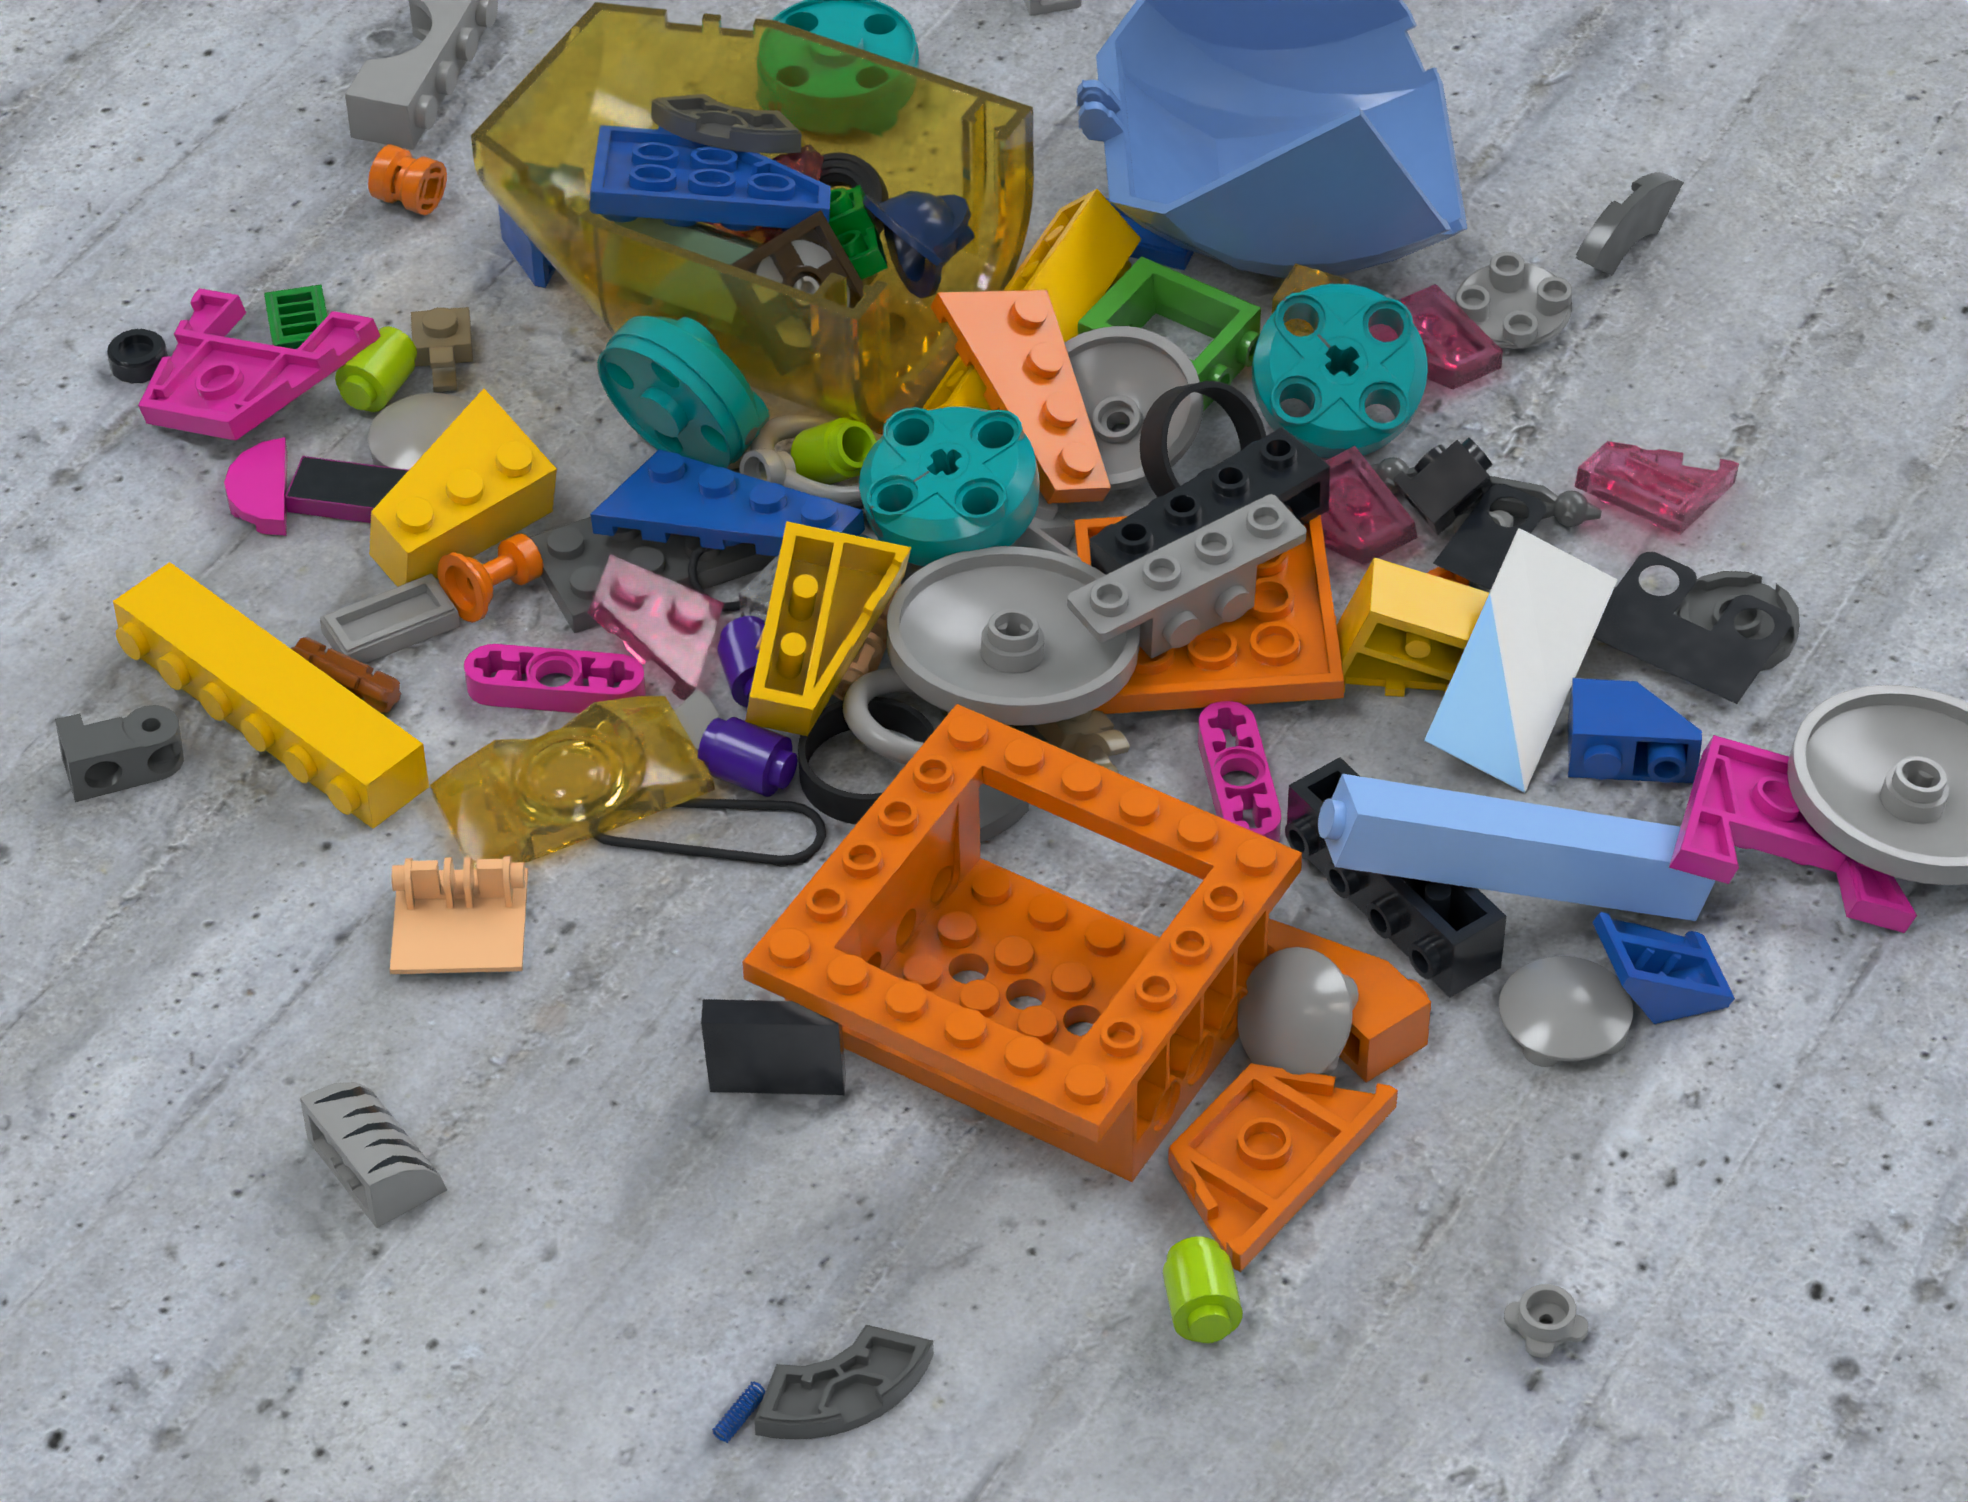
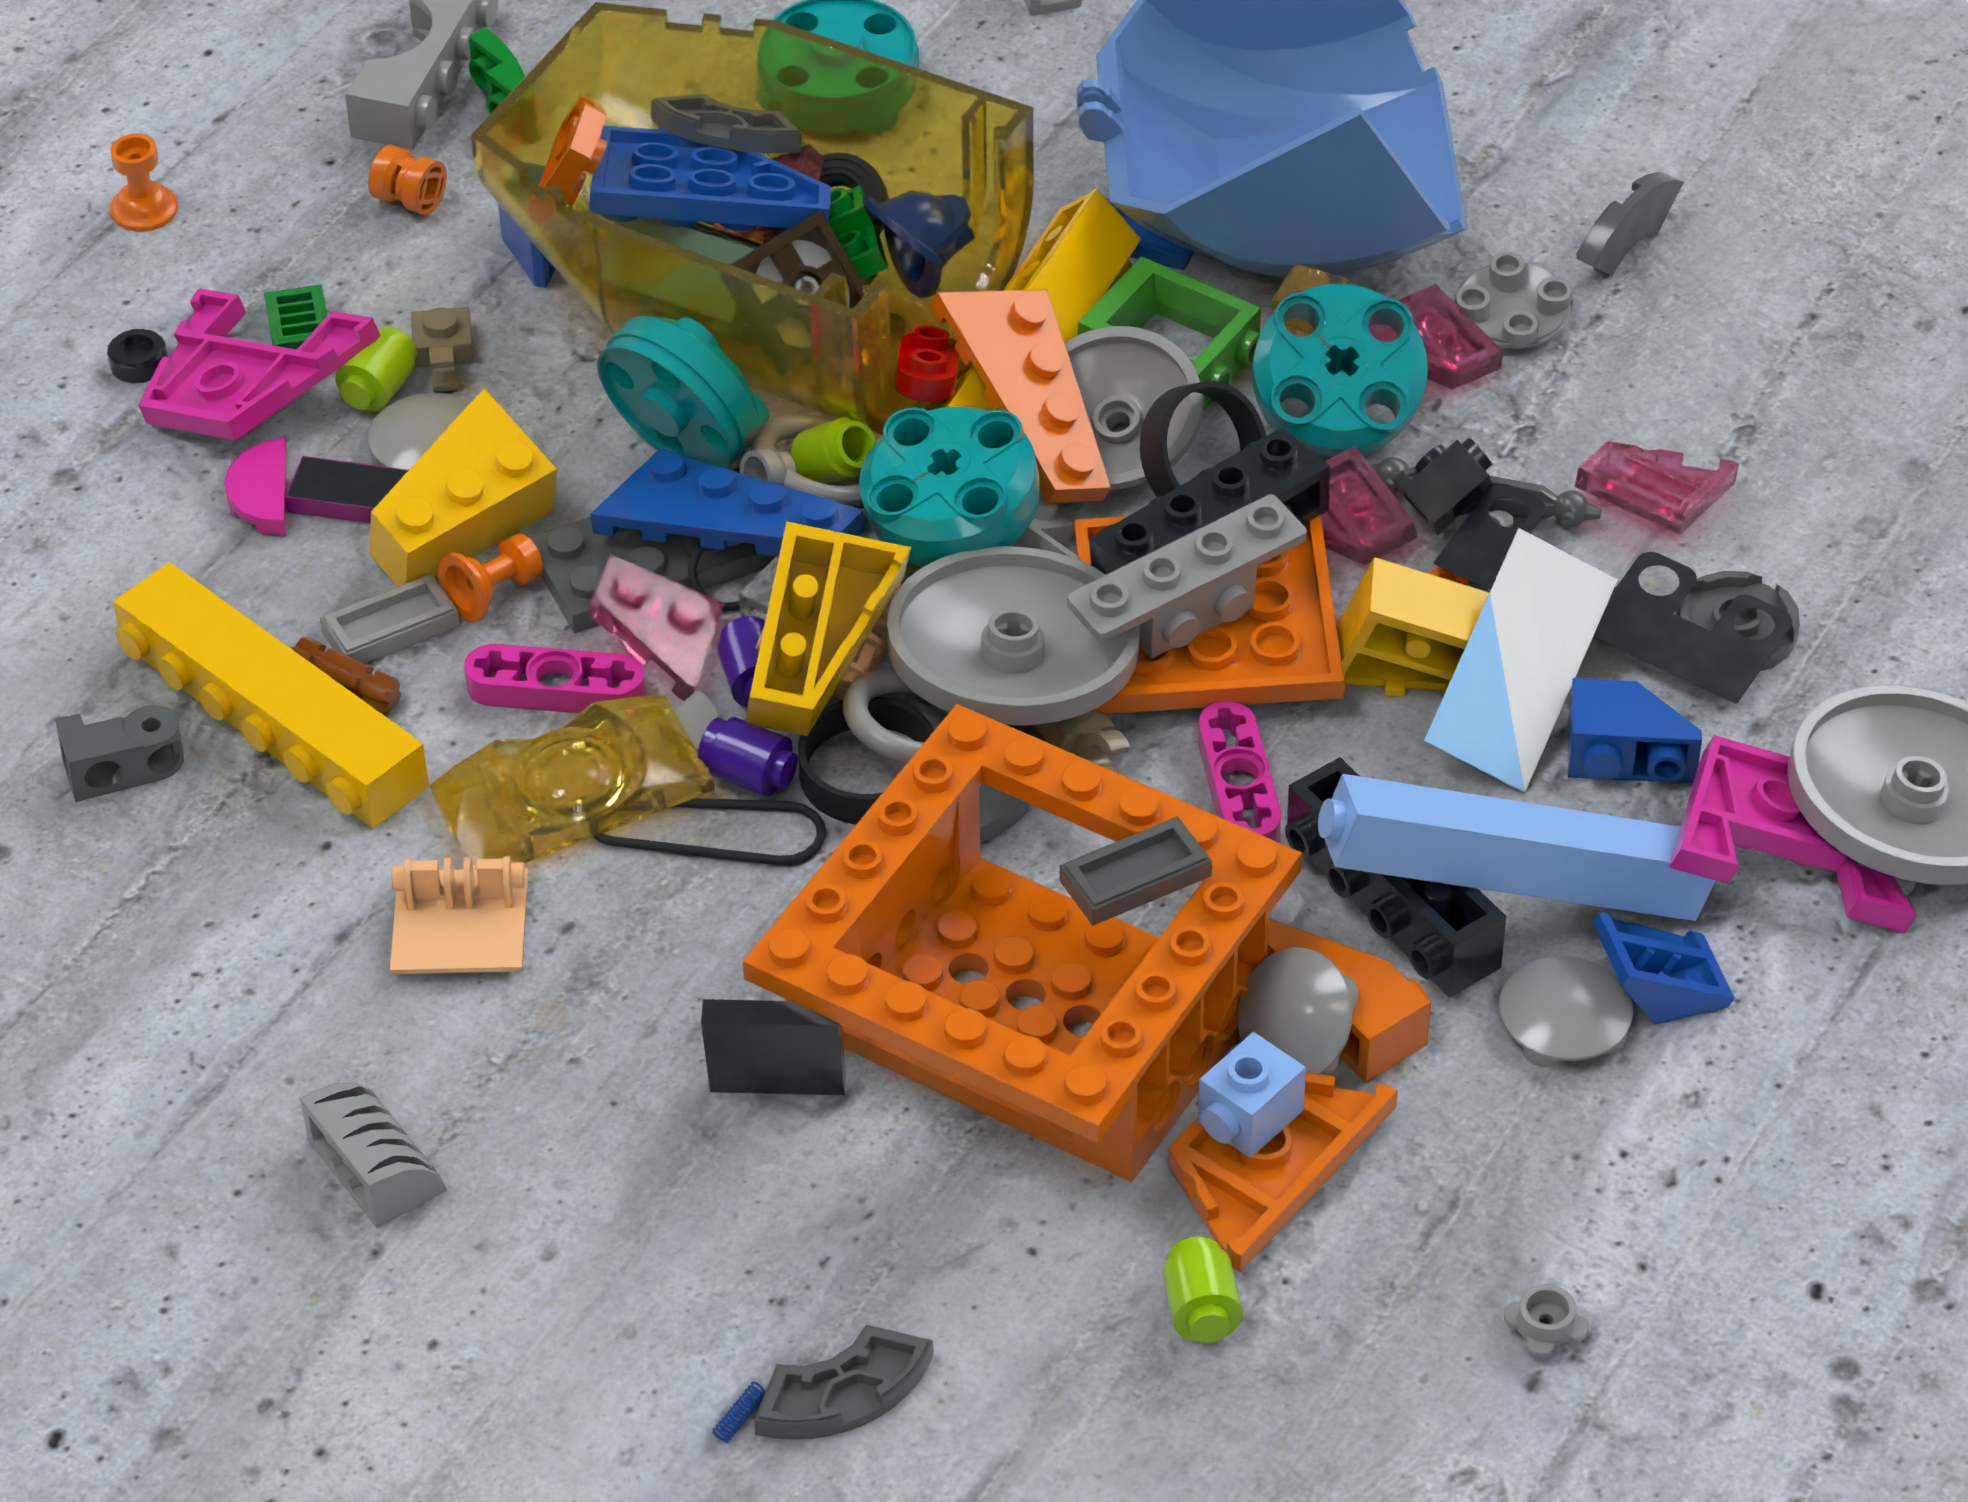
(142, 202): none -> orange piece
(493, 67): none -> green slope
(576, 148): none -> orange plate
(927, 365): none -> red plate
(1135, 870): none -> dark grey tile
(1251, 1095): none -> light blue brick

